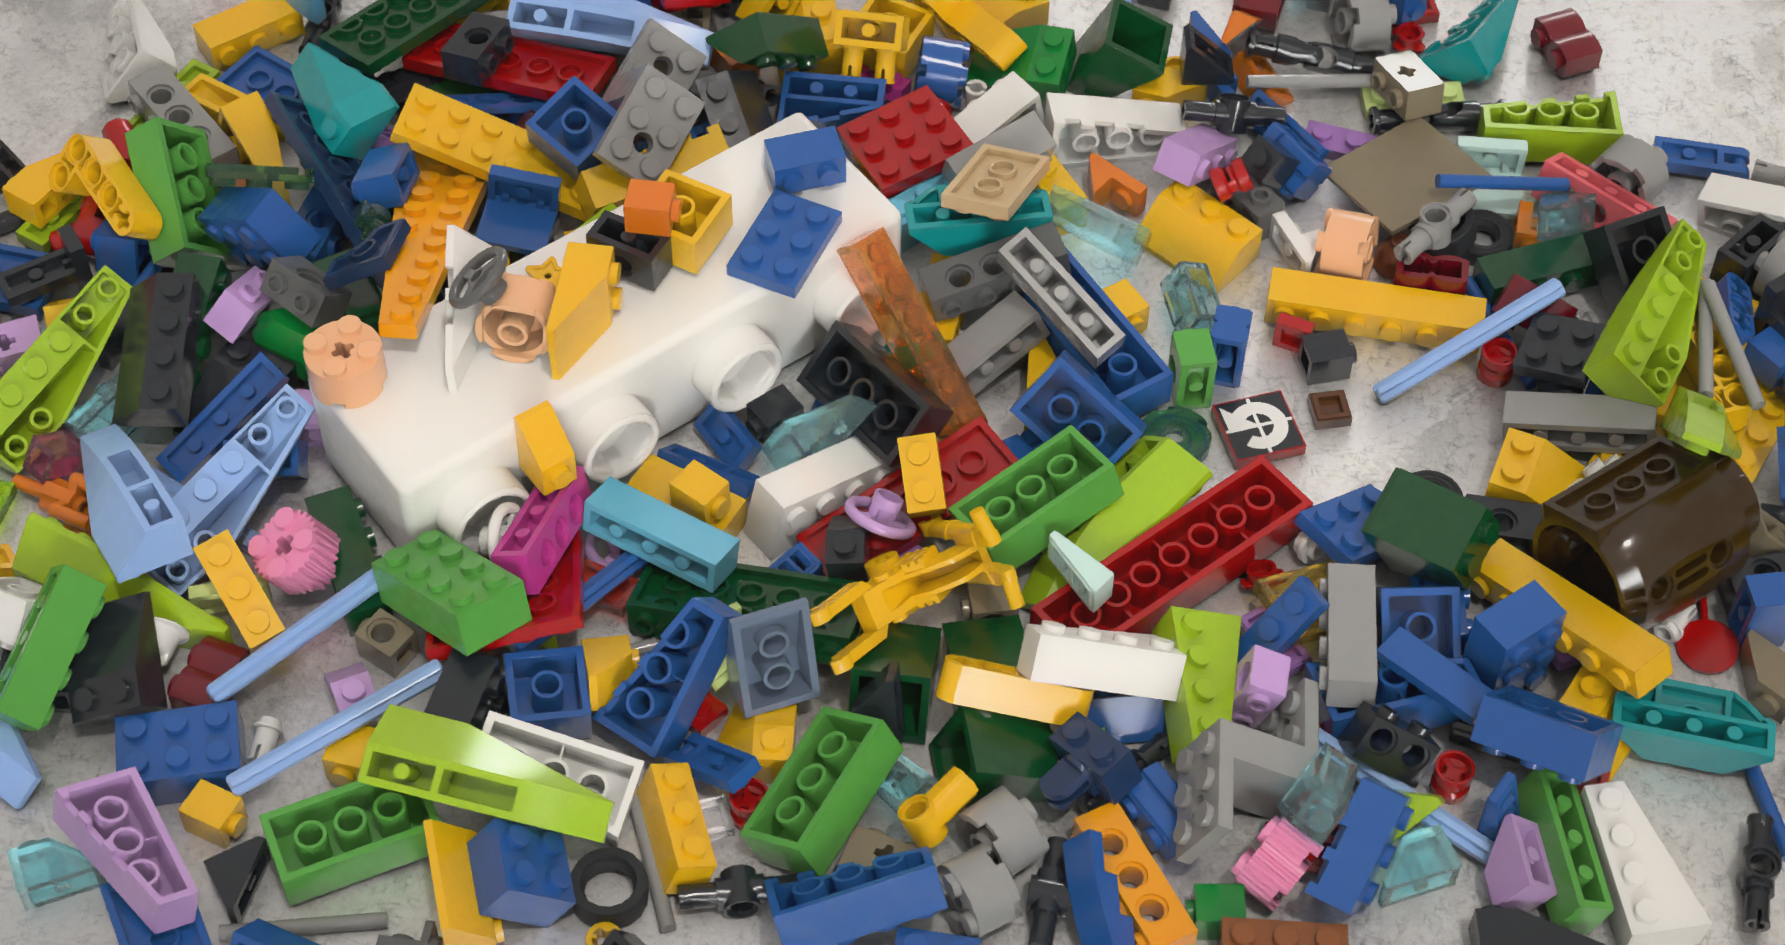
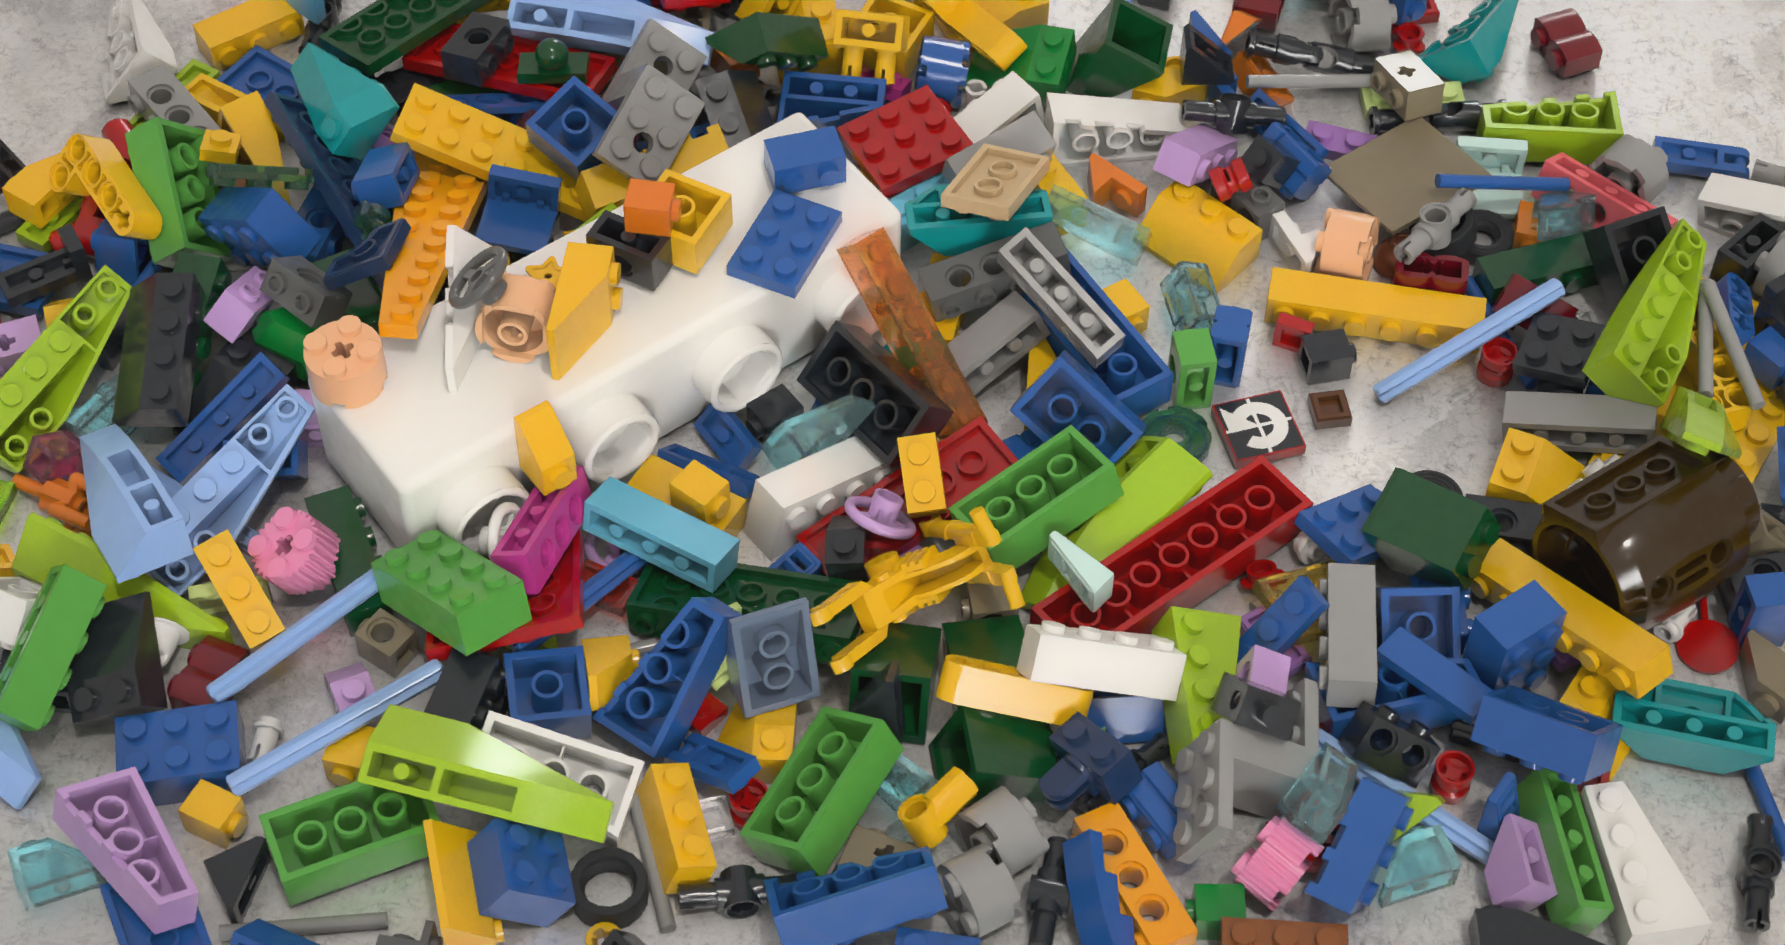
(220, 146): none -> yellow plate
(552, 64): none -> dark green tile
(1258, 708): none -> black torso

